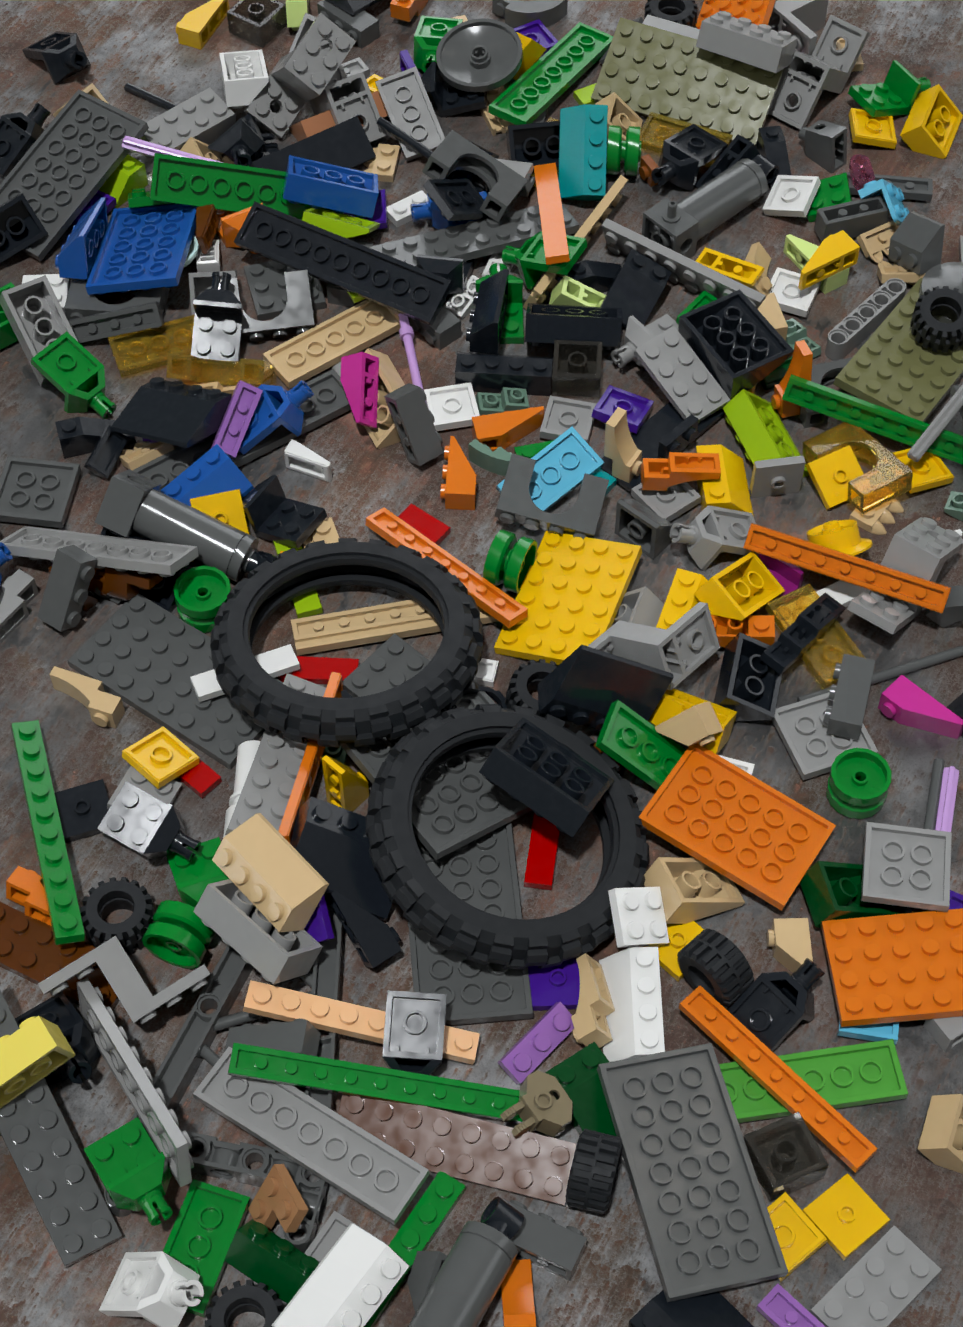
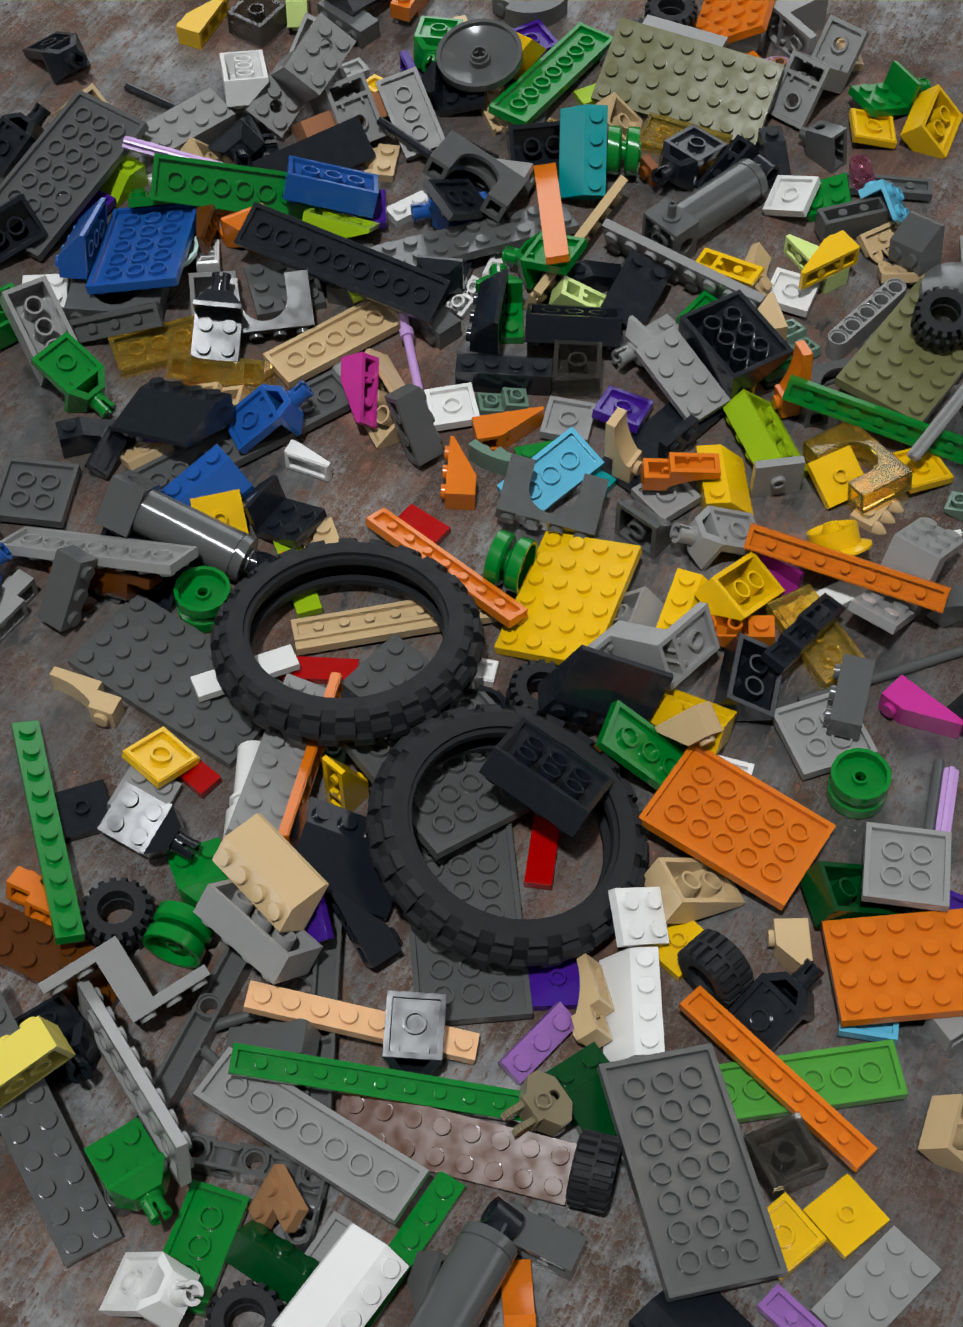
(237, 418): medium lavender plate -> none
(747, 41): light grey brick -> none

